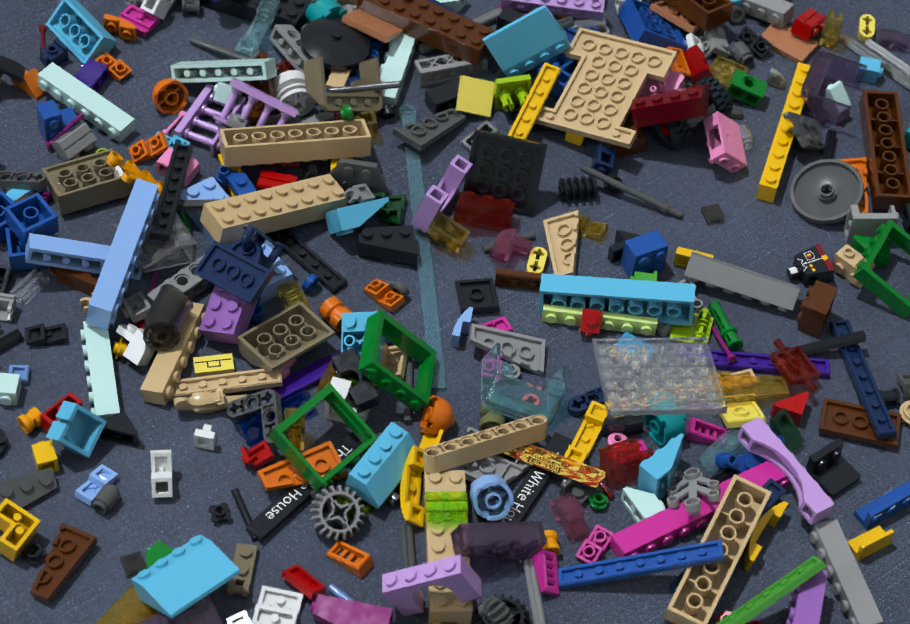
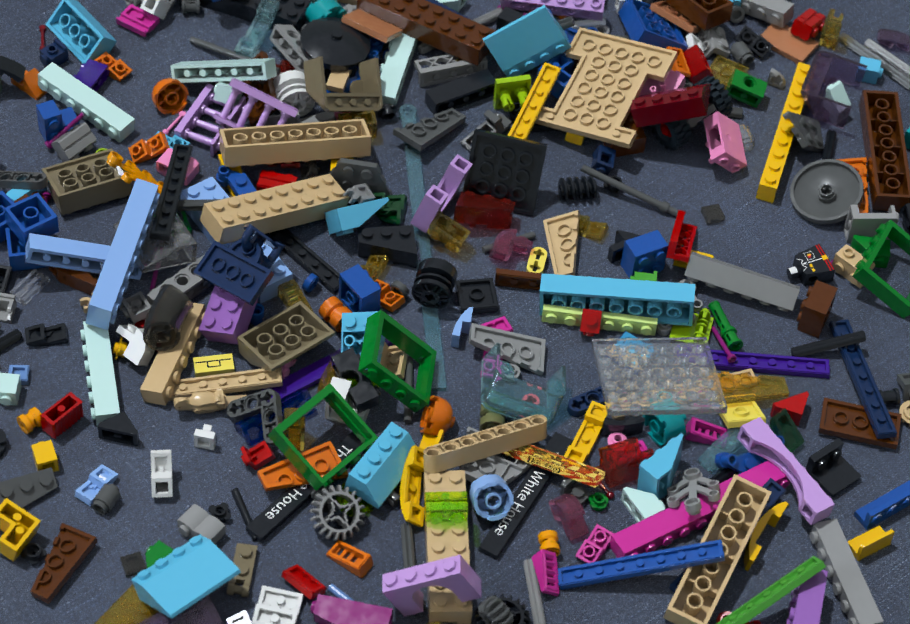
(76, 429): medium azure piece -> none
(118, 25): orange slope -> none
(199, 522): none -> light grey brick
(236, 121): light grey plate -> none
(346, 113): green plate -> none
(359, 290): none -> blue brick
(366, 87): dark grey bar -> none
(375, 265): none -> clear yellow slope
(434, 283): none -> black wheel
(475, 96): light yellow tile -> none
(499, 121): none -> dark grey bracket
(499, 540): clear purple wedge -> none
(677, 239): none -> red fence
(794, 365): clear red plate -> none
(862, 27): light yellow beam -> none

